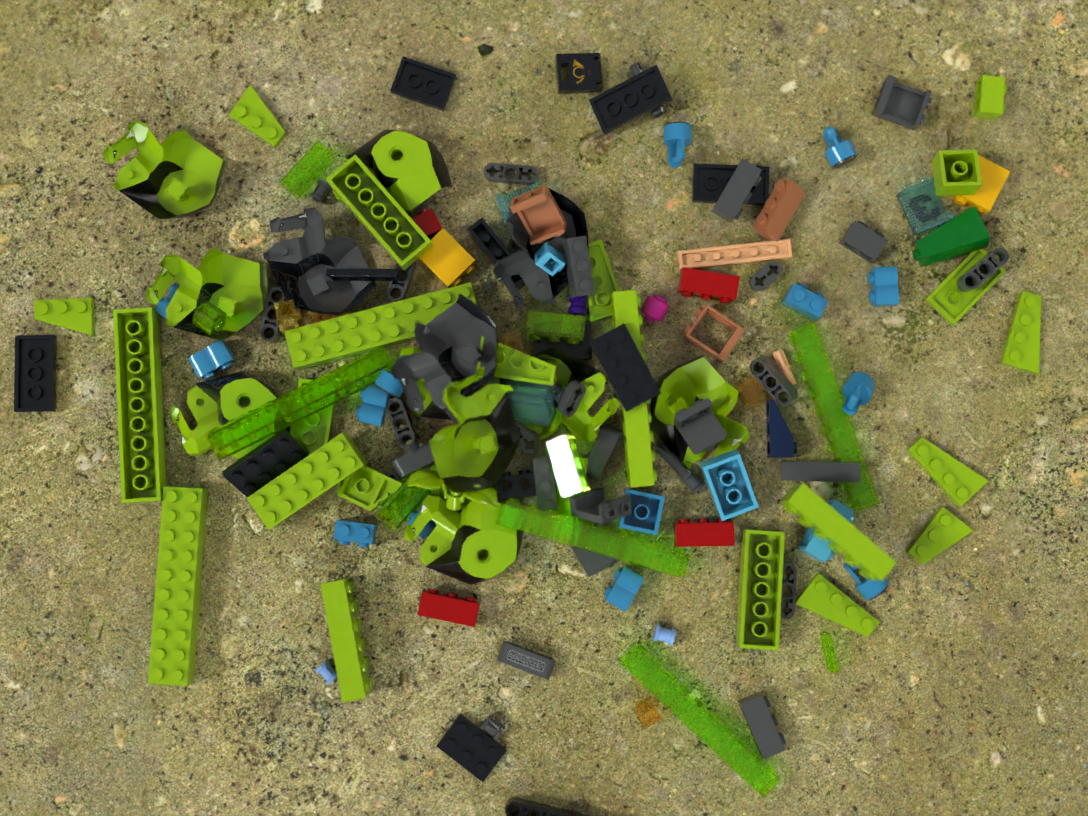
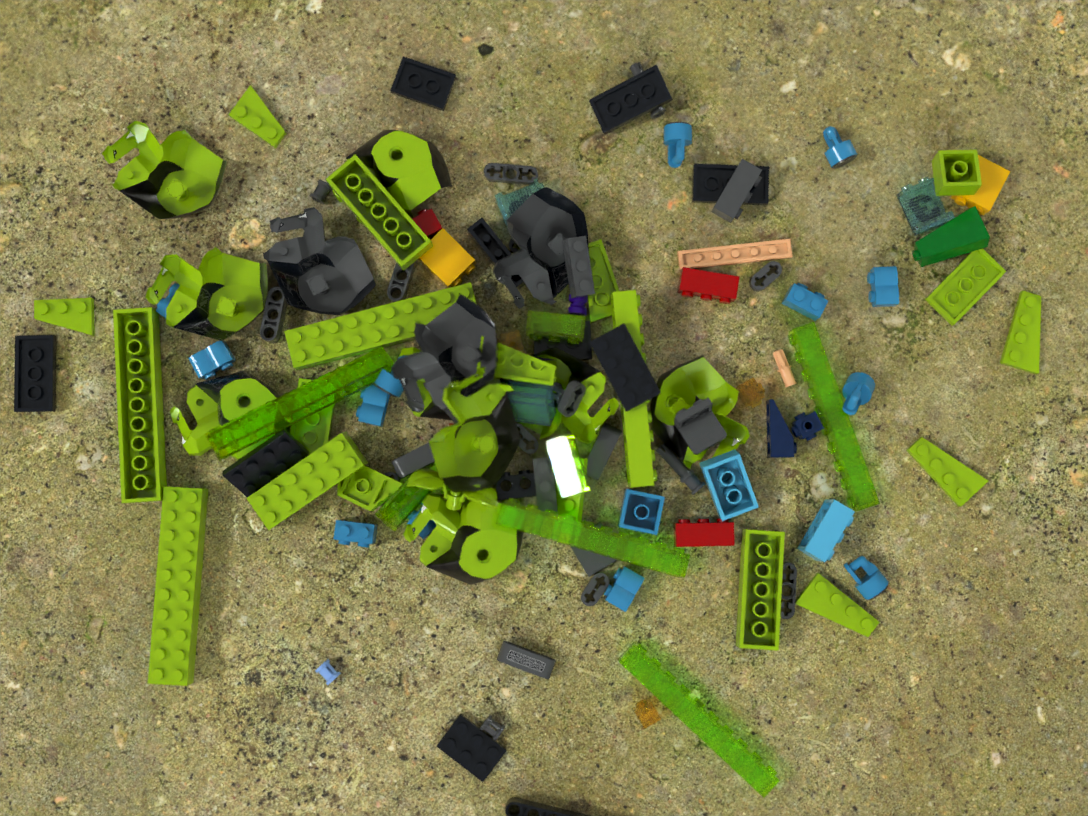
(209, 318): clear neon green brick -> none
(287, 315): clear yellow brick -> none
(308, 170): clear neon green brick -> none
(346, 639): lime brick -> none
(365, 274): black tile -> none
(398, 418): dark grey beam -> none
(449, 607): red brick -> none
(539, 214): nougat panel -> none
(549, 259): medium azure brick -> none
(583, 73): black container -> none
(593, 507): dark grey panel -> none
(598, 592): none -> dark grey beam
(654, 308): dark pink head -> none
(664, 634): light blue bush -> none
(736, 329): nougat window -> none
(762, 725): dark grey brick -> none
(764, 378): dark grey beam -> none
(778, 209): nougat brick -> none
(812, 423): none -> dark blue brick
(820, 471): dark grey tile -> none
(829, 652): clear neon green tile -> none
(838, 532): lime brick -> none
(863, 241): dark grey brick -> none
(901, 104): dark grey panel -> none
(938, 535): lime wing -> none
(990, 97): lime brick -> none
(990, 266): dark grey beam -> none

